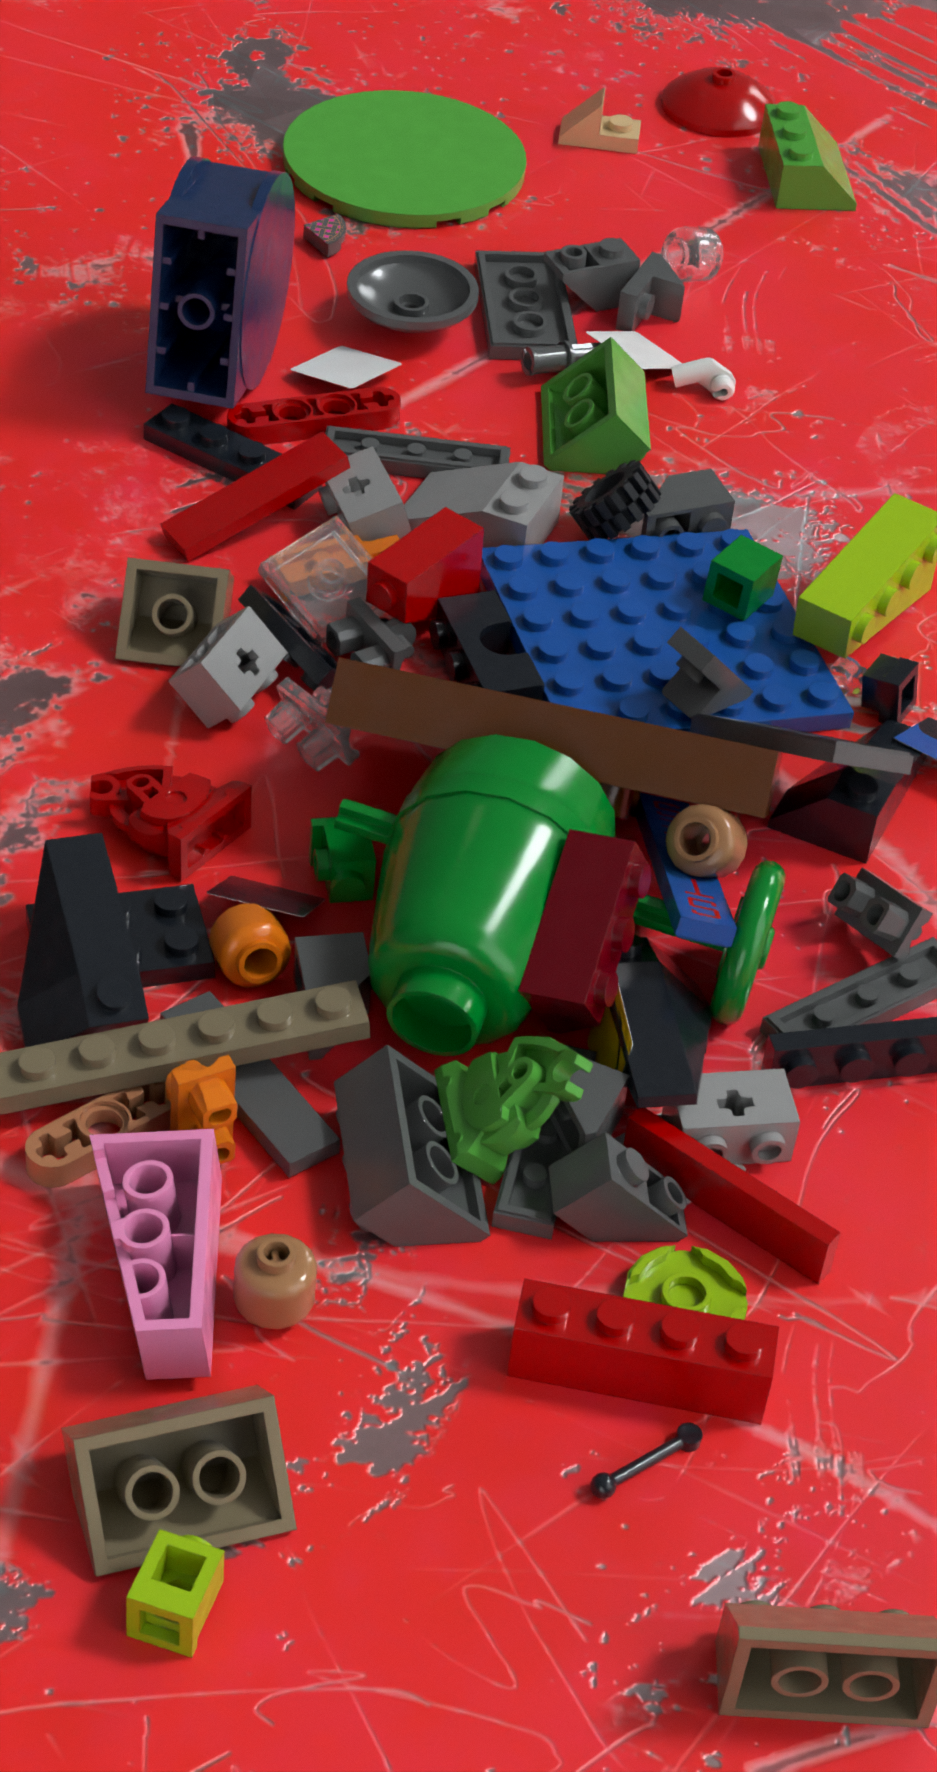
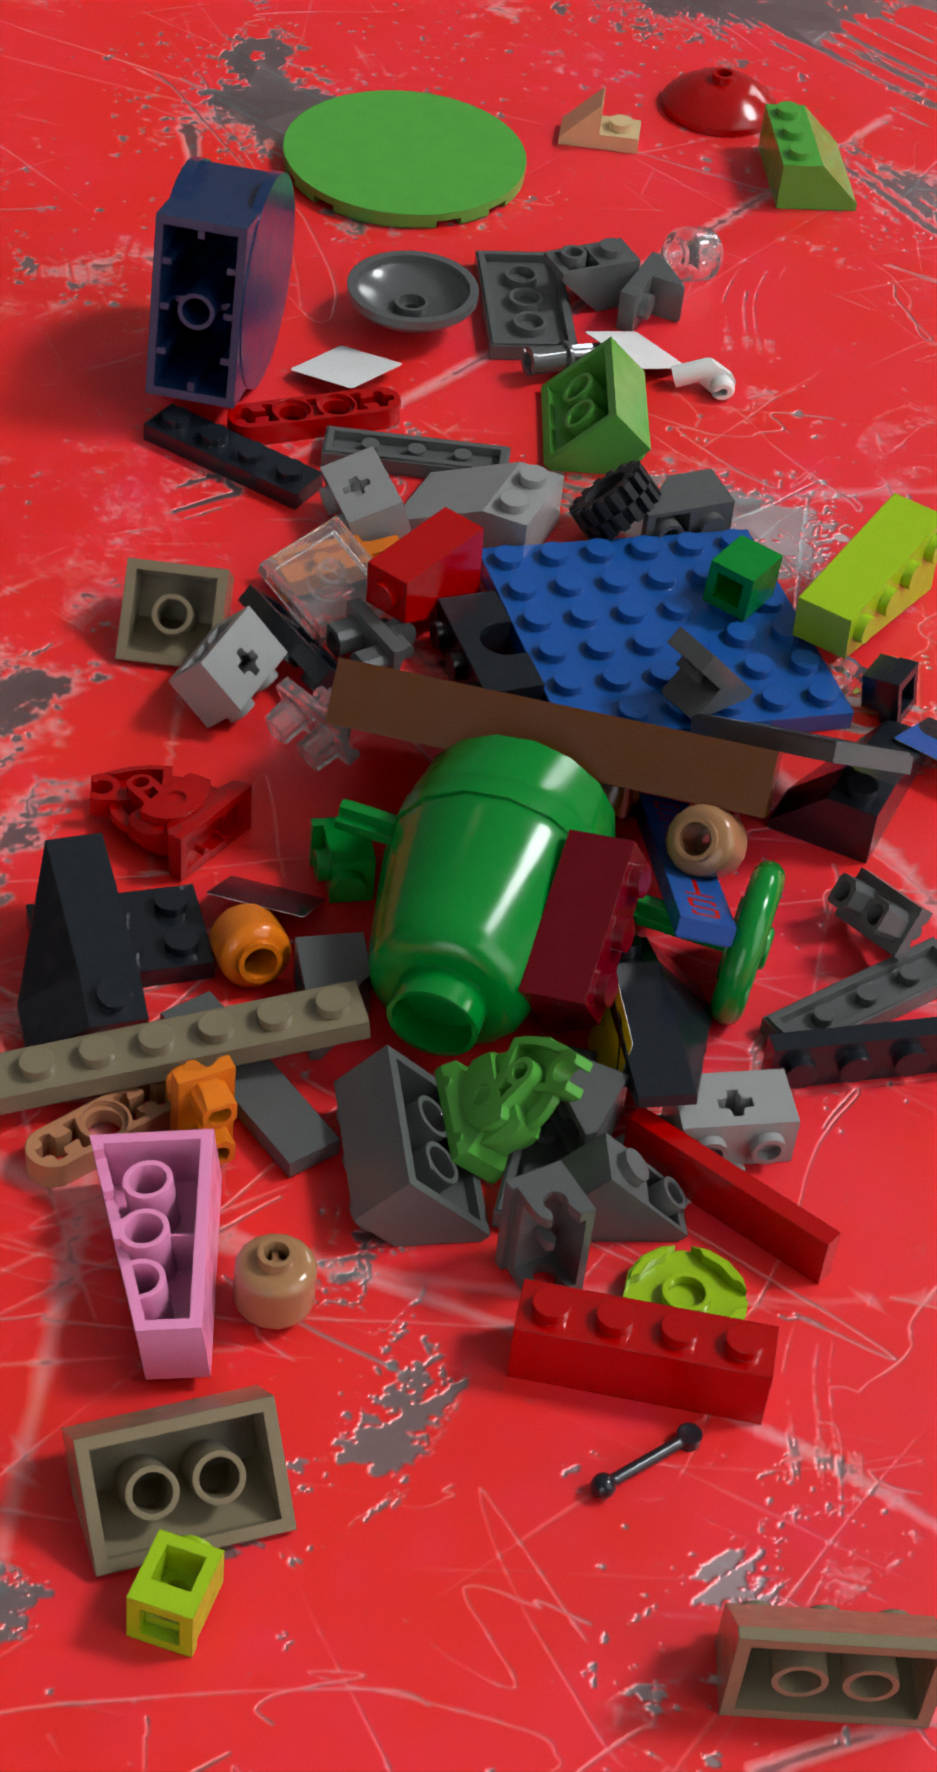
(255, 496): red tile -> none
(326, 234): dark grey tile -> none
(545, 1226): none -> dark grey hinge

